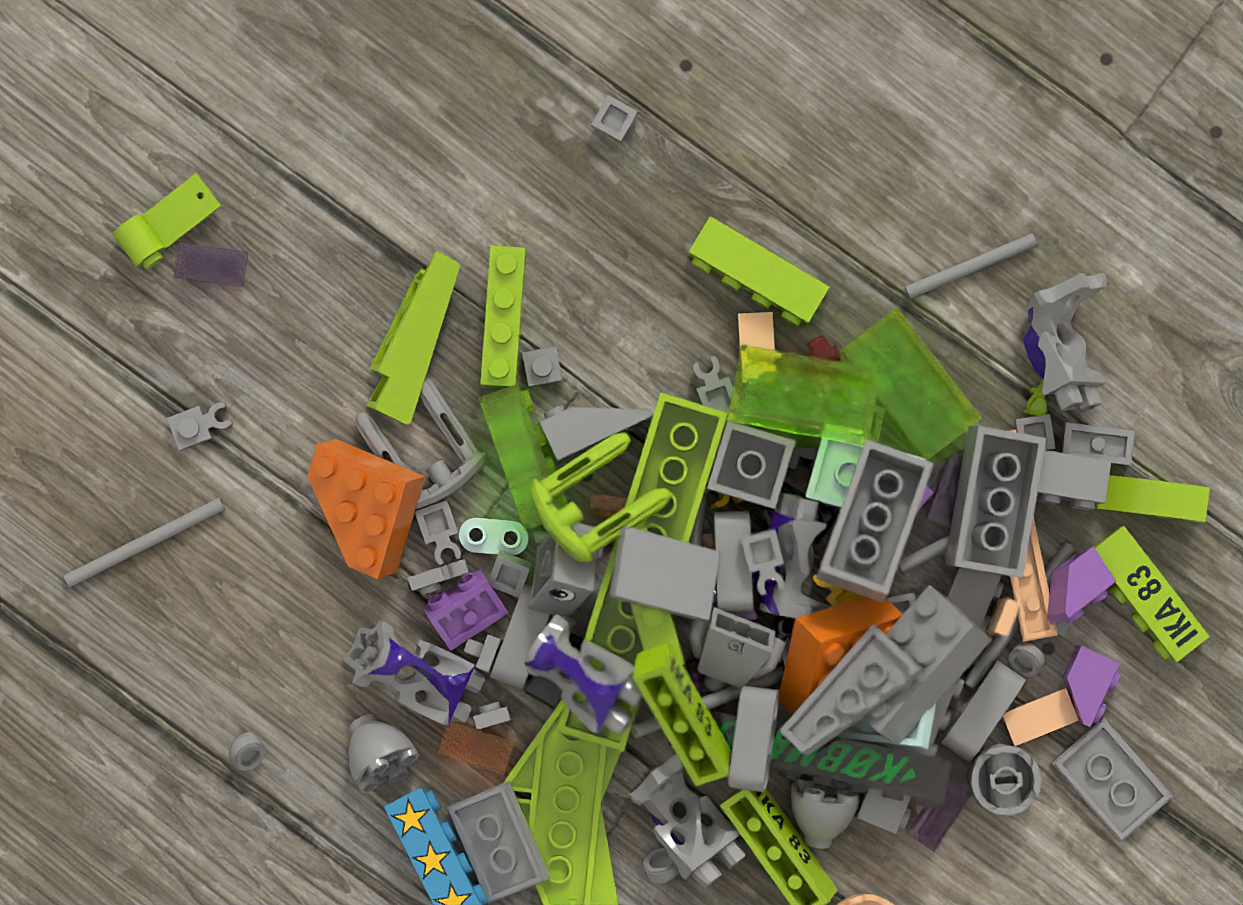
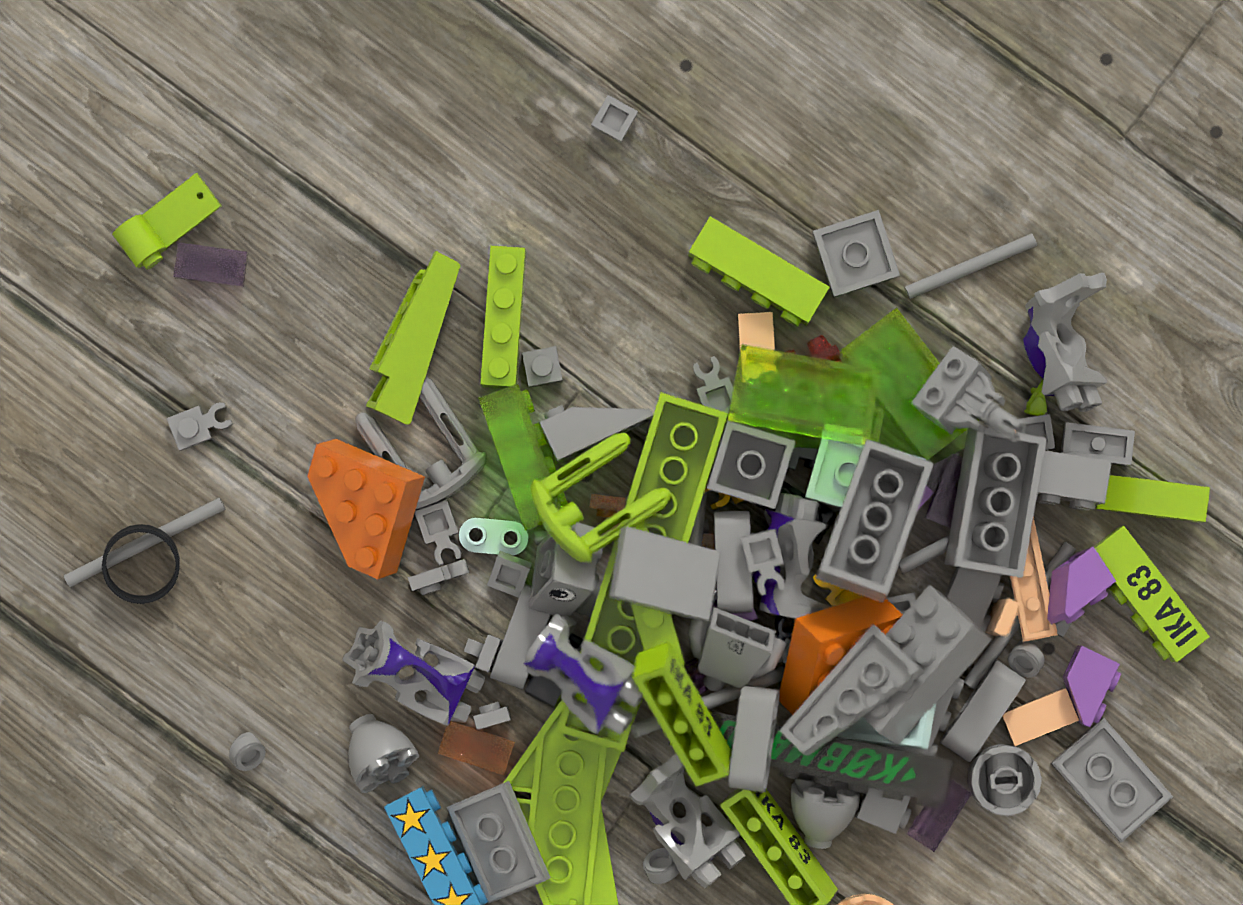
(140, 599): none -> black tyre
(464, 609): medium lavender bracket -> none
(855, 253): none -> light grey plate
(963, 393): none -> light grey brick

